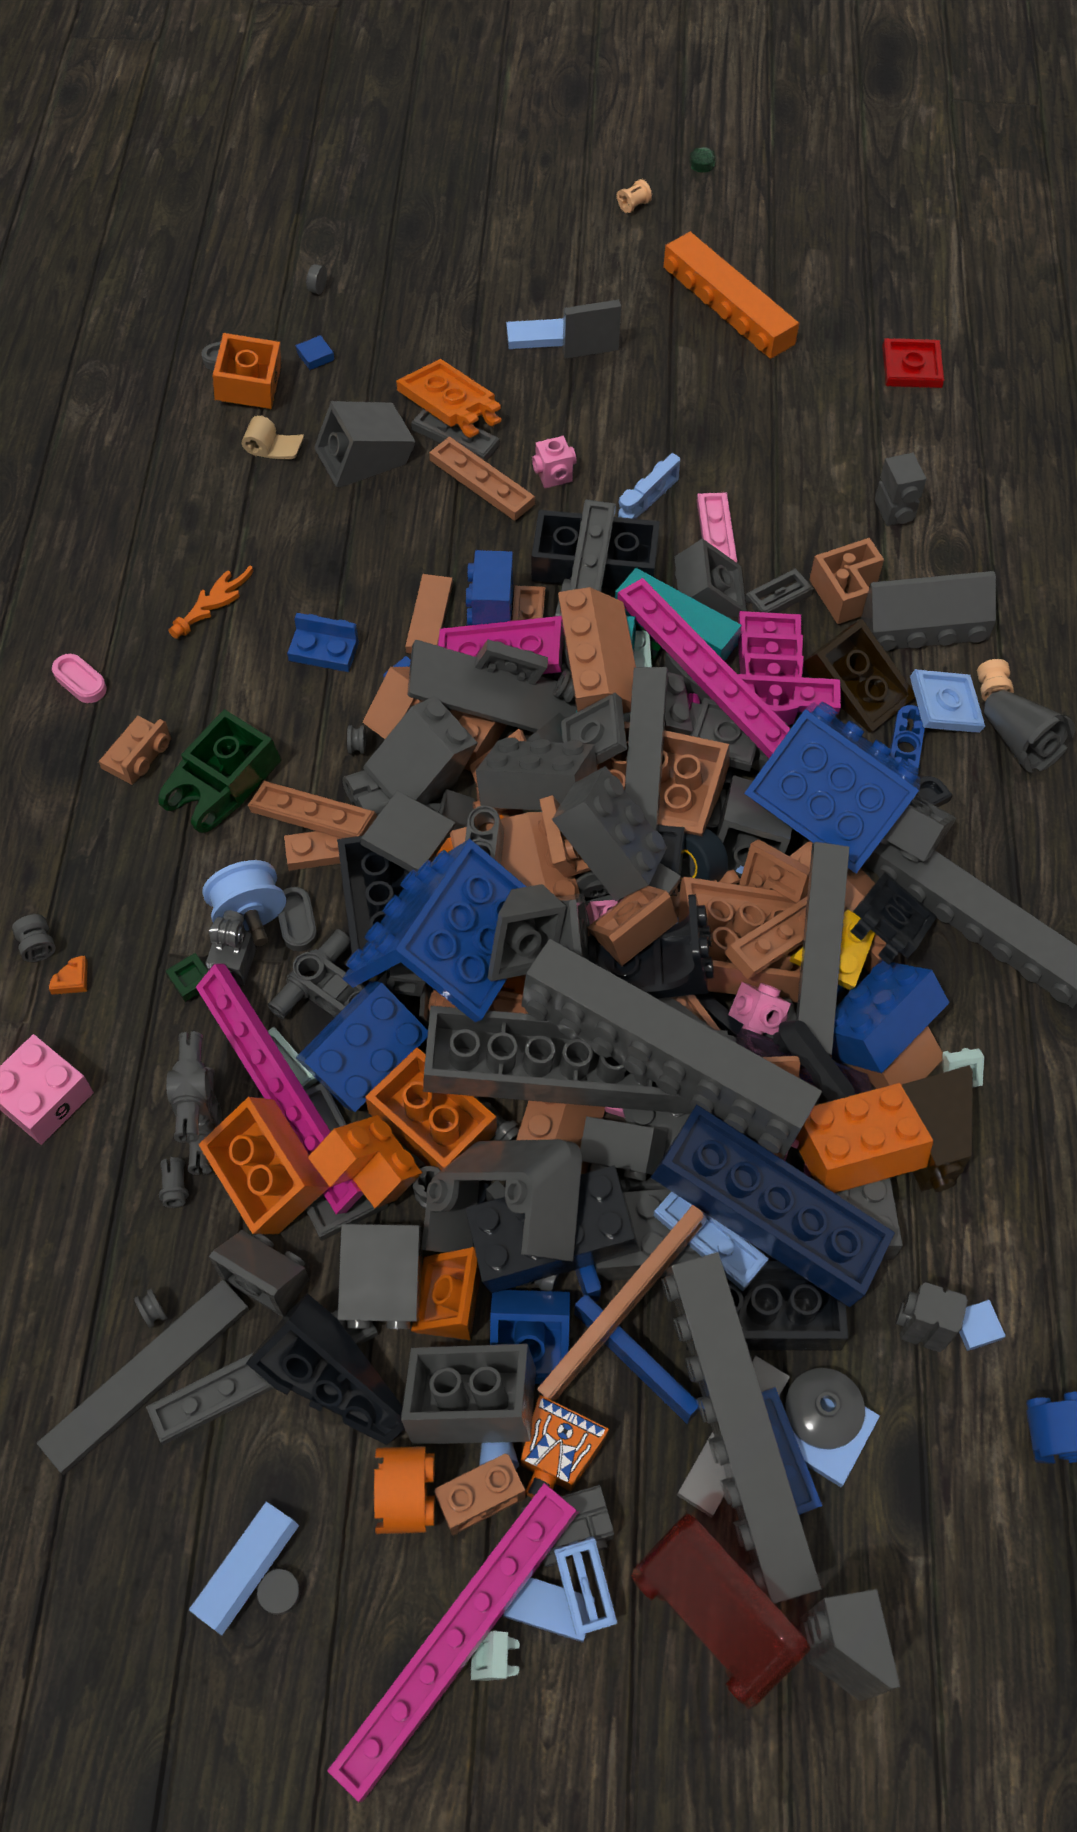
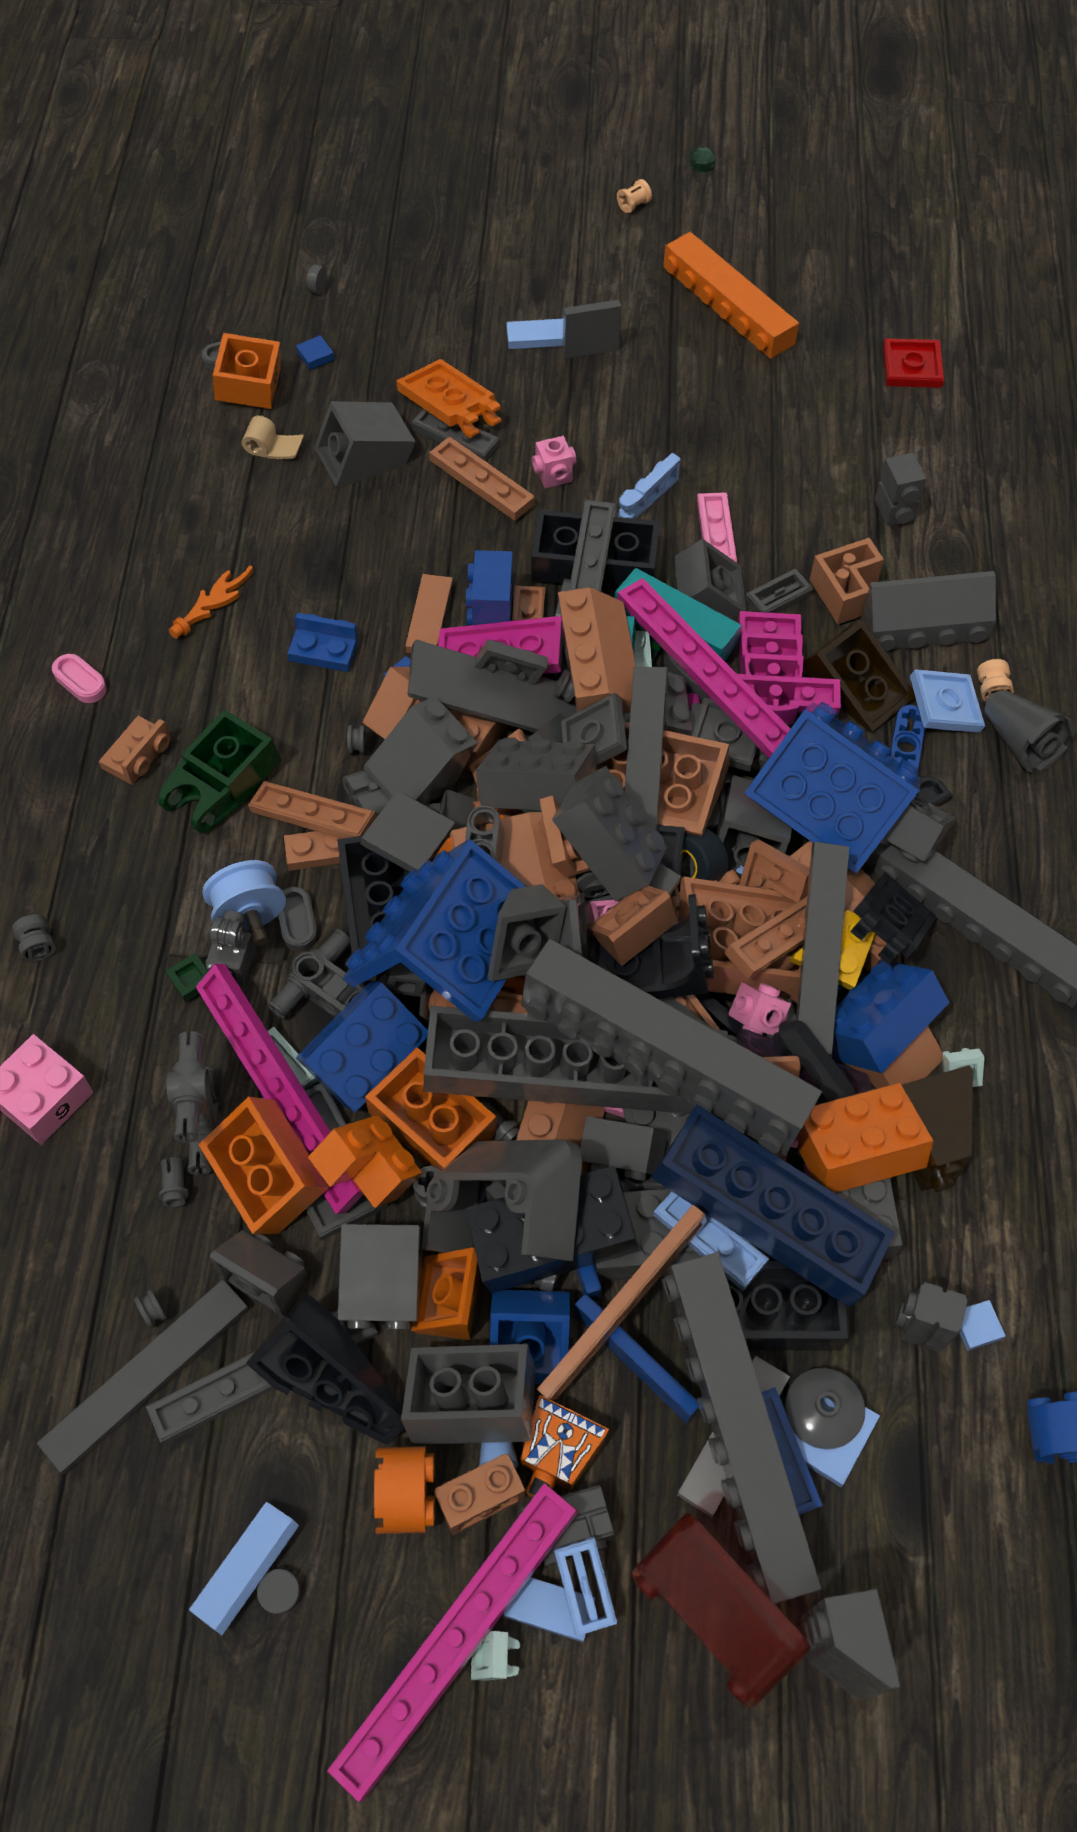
(71, 977): orange tile -> none

